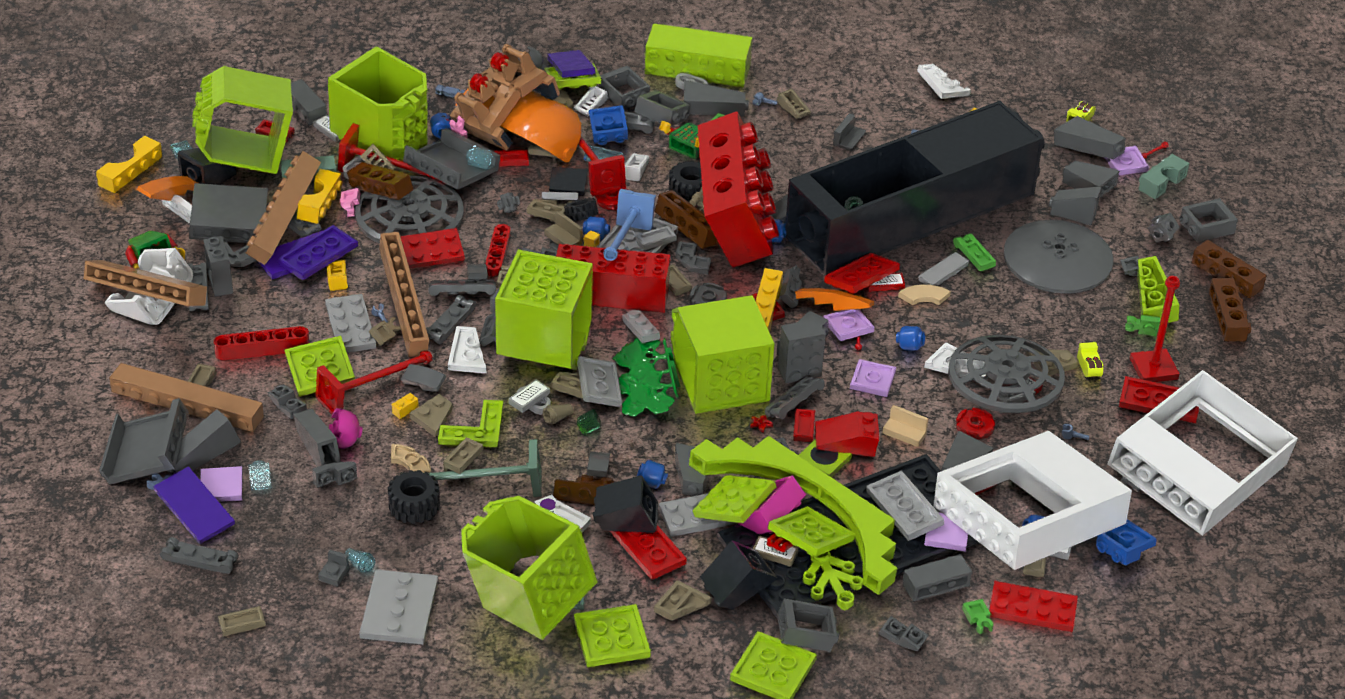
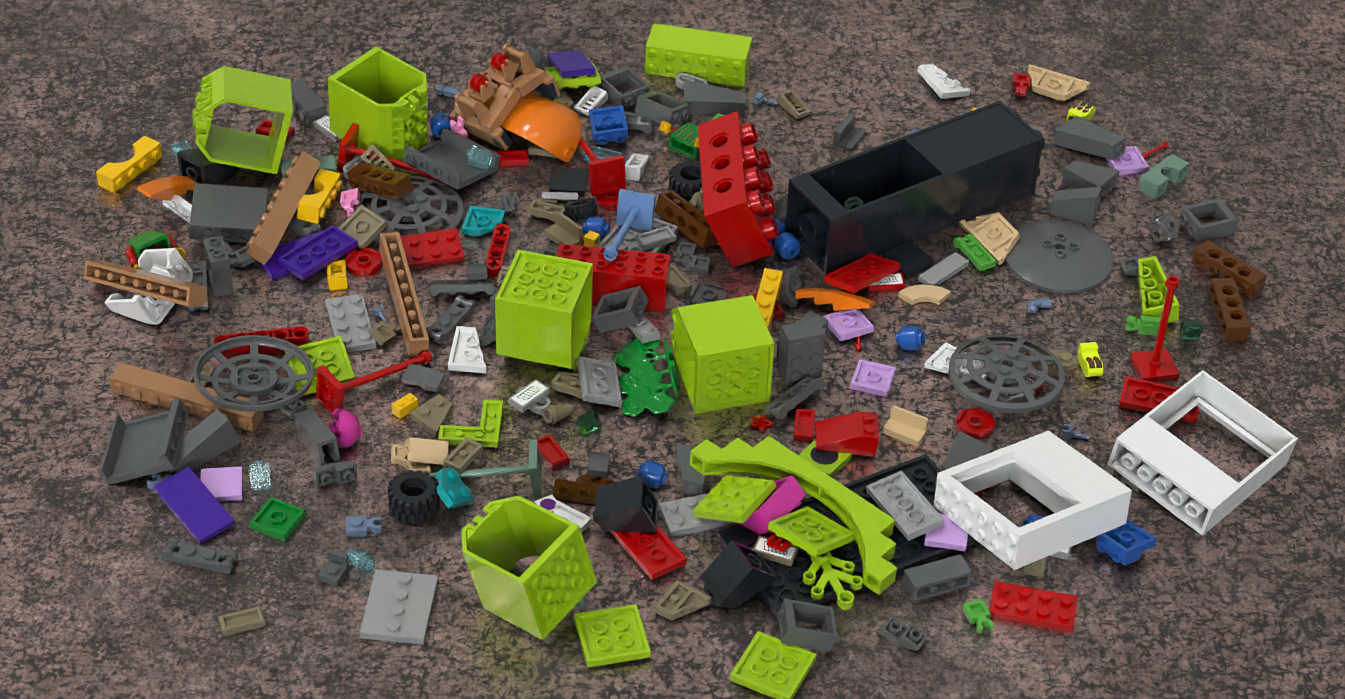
(242, 375): none -> dark grey dish
(277, 519): none -> green tile
(359, 268): none -> red tile
(359, 526): none -> sand blue plate
(363, 226): none -> dark tan plate
(426, 450): none -> tan panel
(452, 489): none -> teal plate
(482, 220): none -> teal plate
(552, 452): none -> red tile
(632, 299): none -> dark grey window
(787, 245): none -> blue head
(910, 257): none -> black tile
(993, 234): none -> tan wing
(1022, 83): none -> red plate
(1033, 305): none -> sand blue arm
(1055, 84): none -> tan wing
(1190, 329): none -> clear green slope

